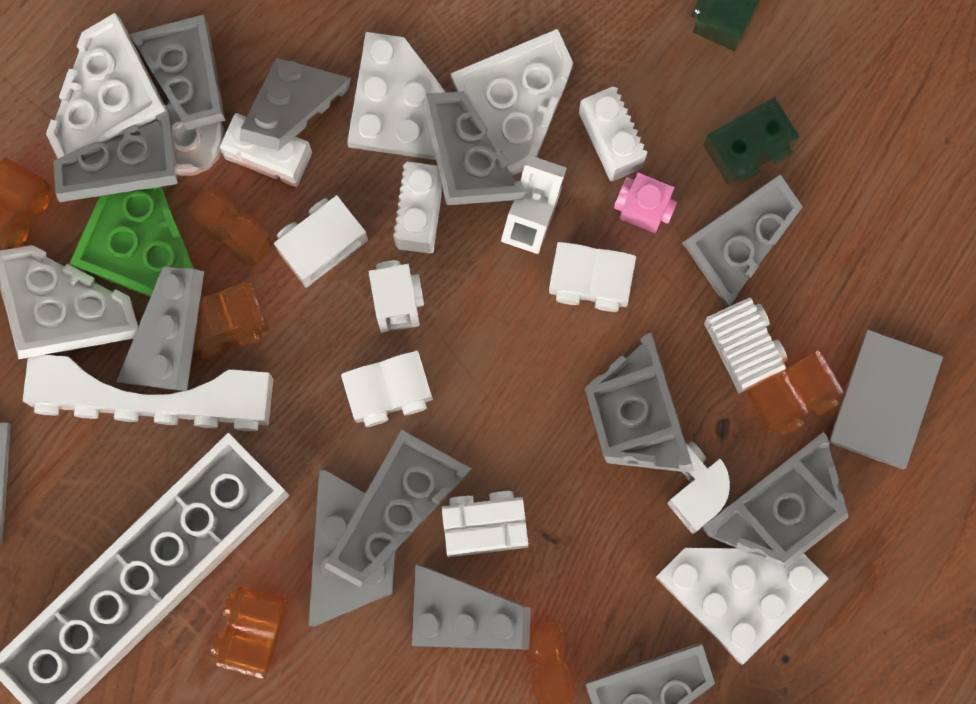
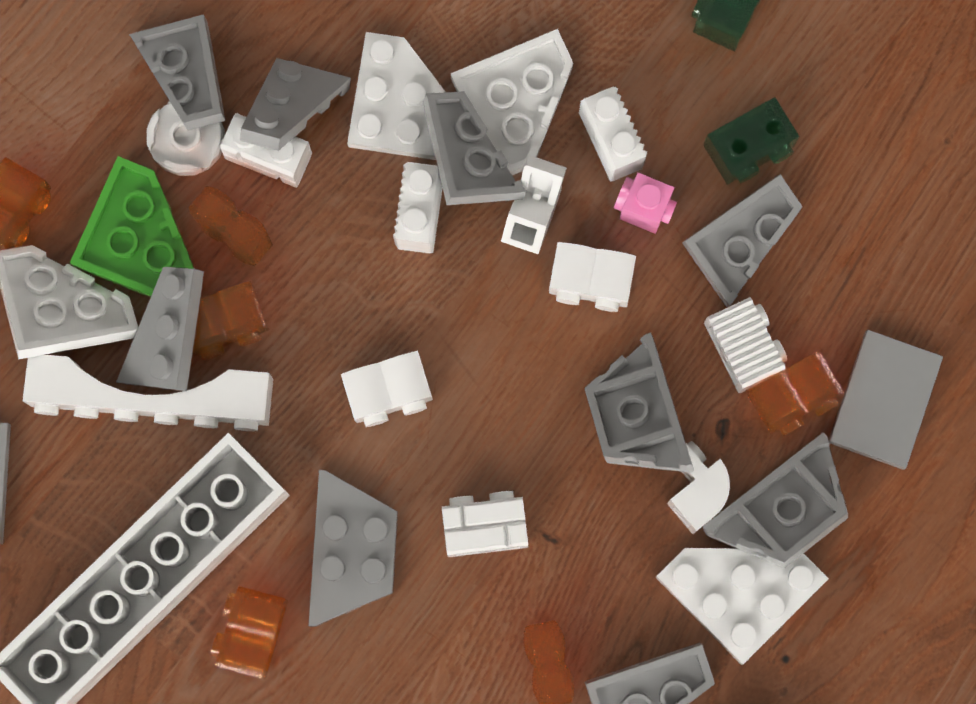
(103, 90): white plate -> none
(128, 163): light grey wing -> none
(320, 240): white brick -> none
(395, 296): white brick -> none
(397, 501): light grey wing -> none
(465, 616): light grey wing -> none

